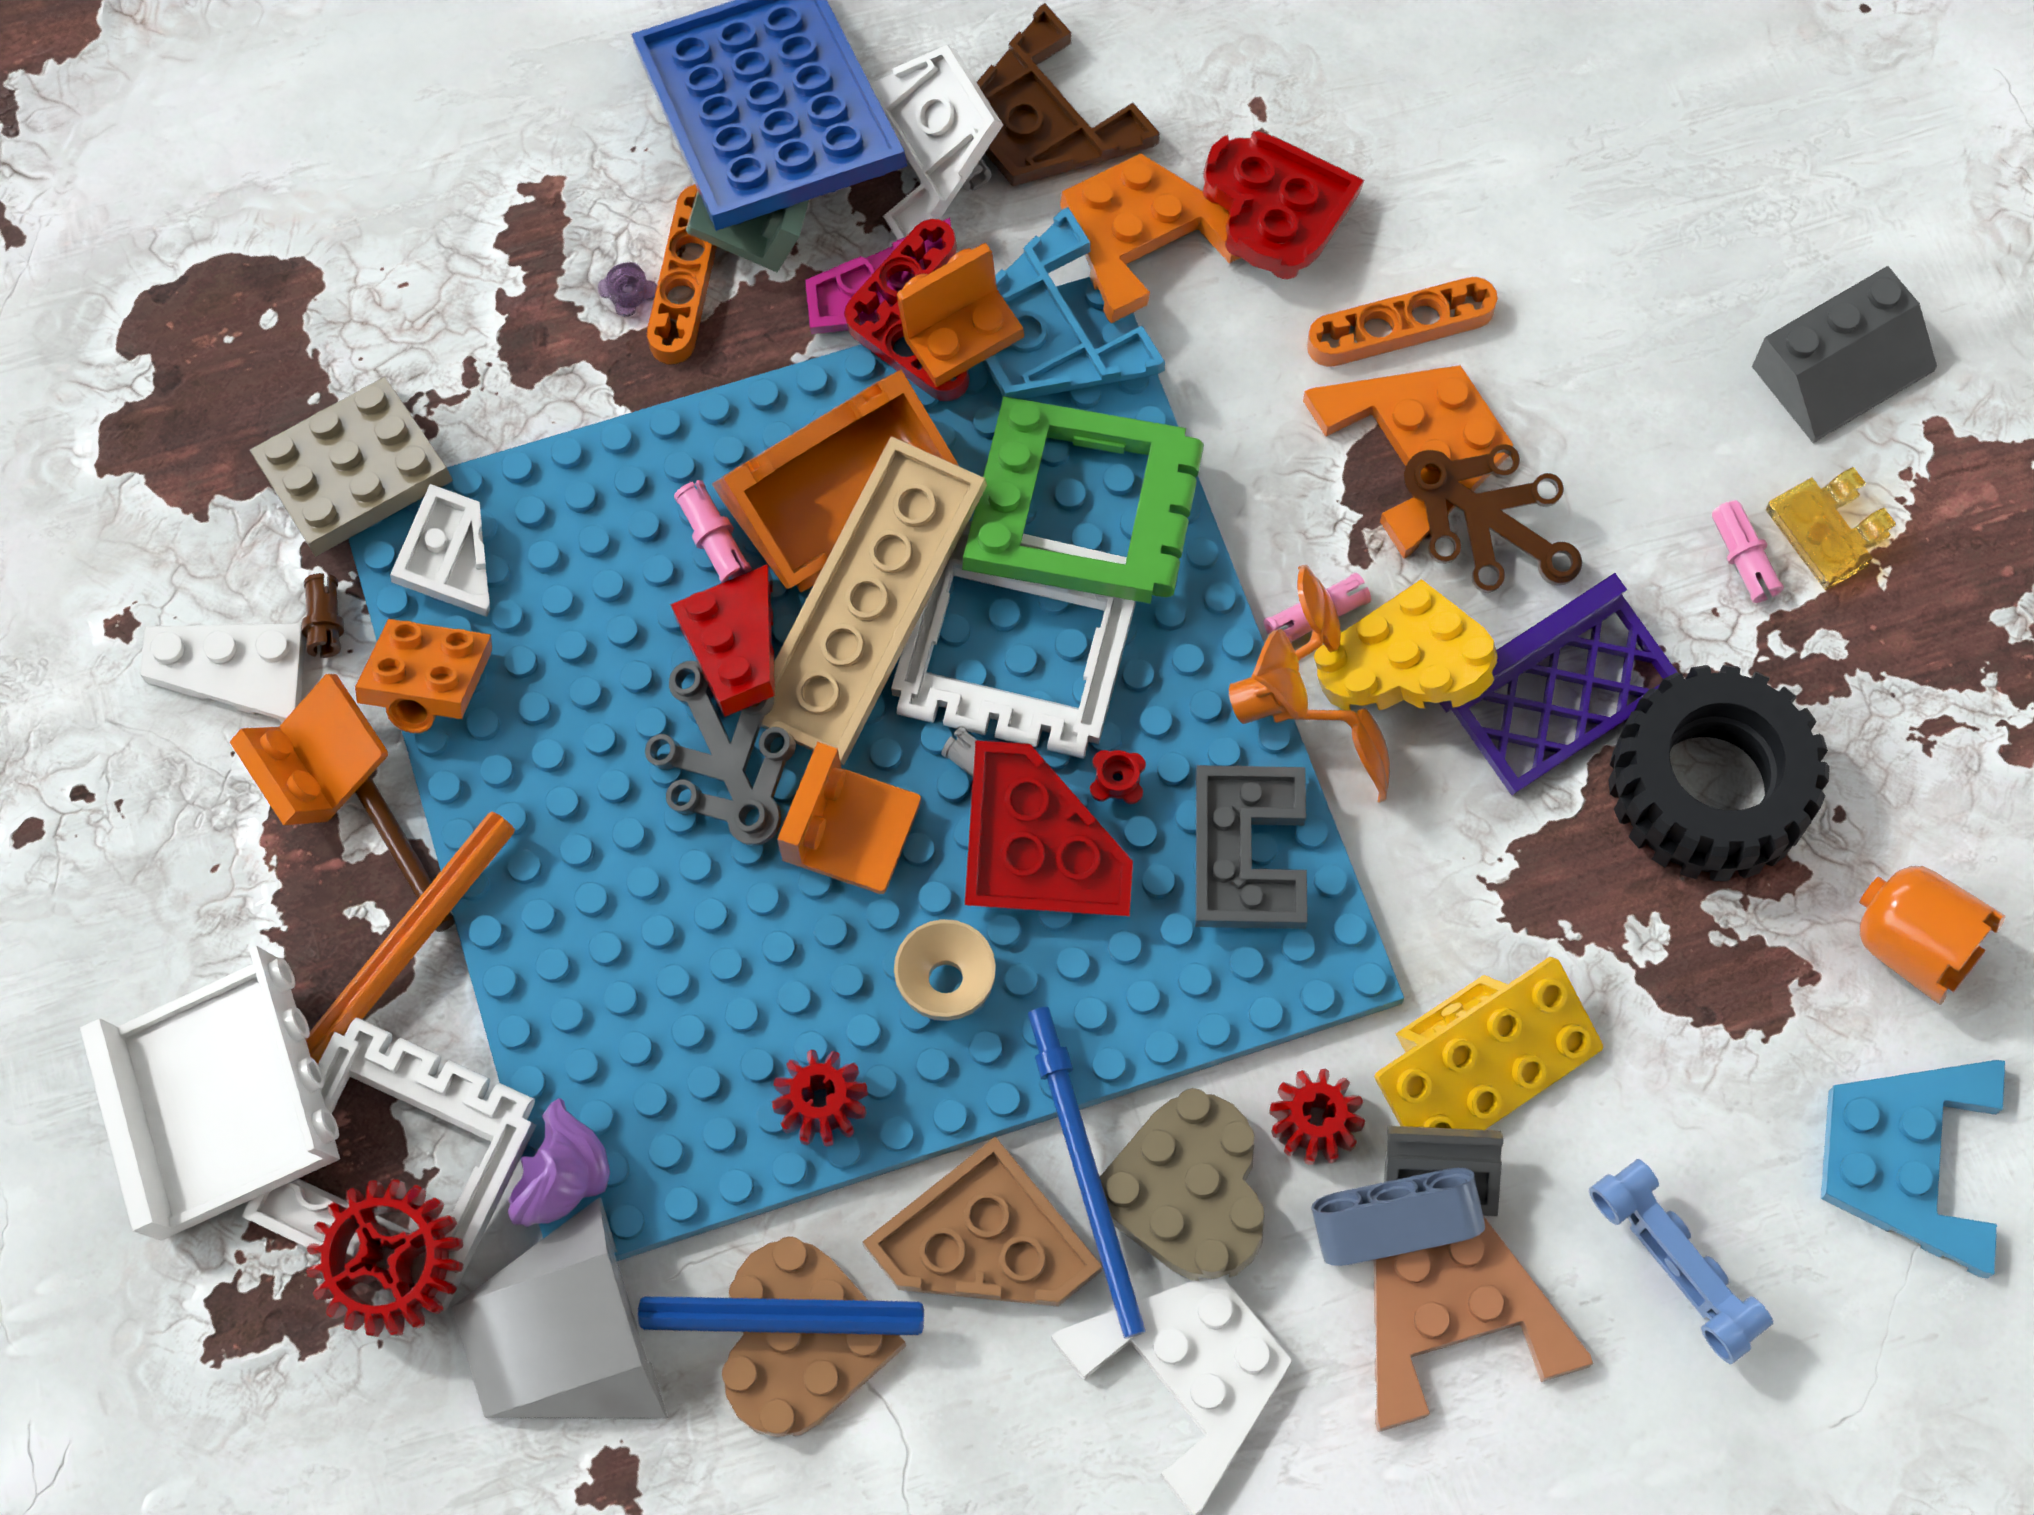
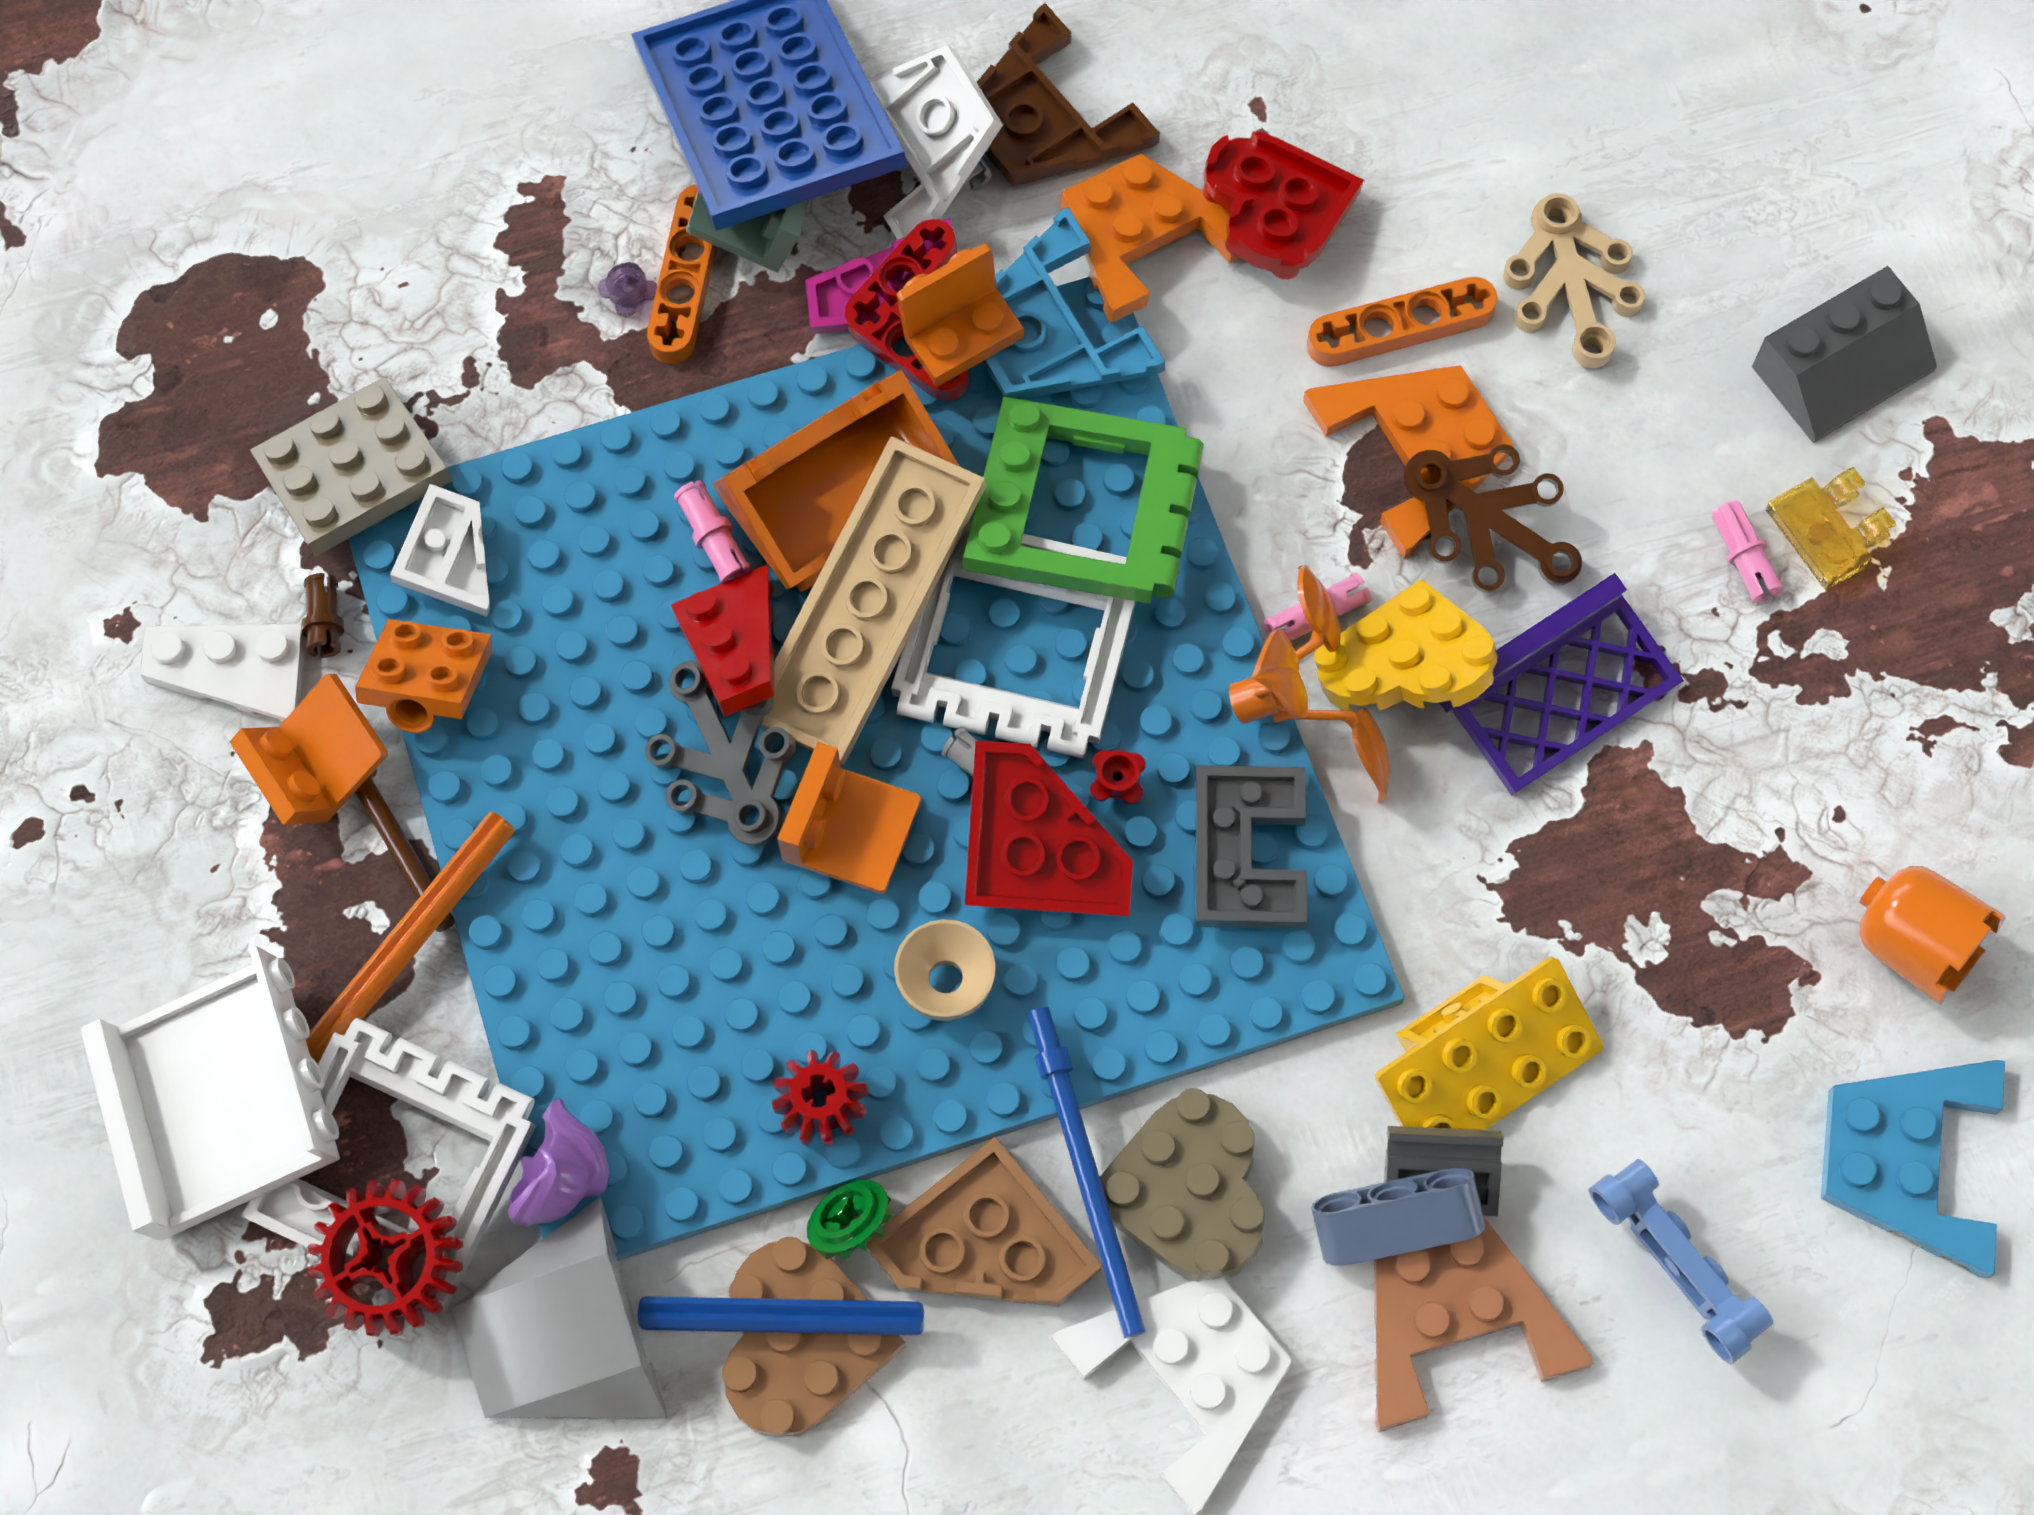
(838, 1209): none -> green gear
(1337, 1116): red gear -> none
(1573, 273): none -> tan plant
(1747, 716): black tyre -> none

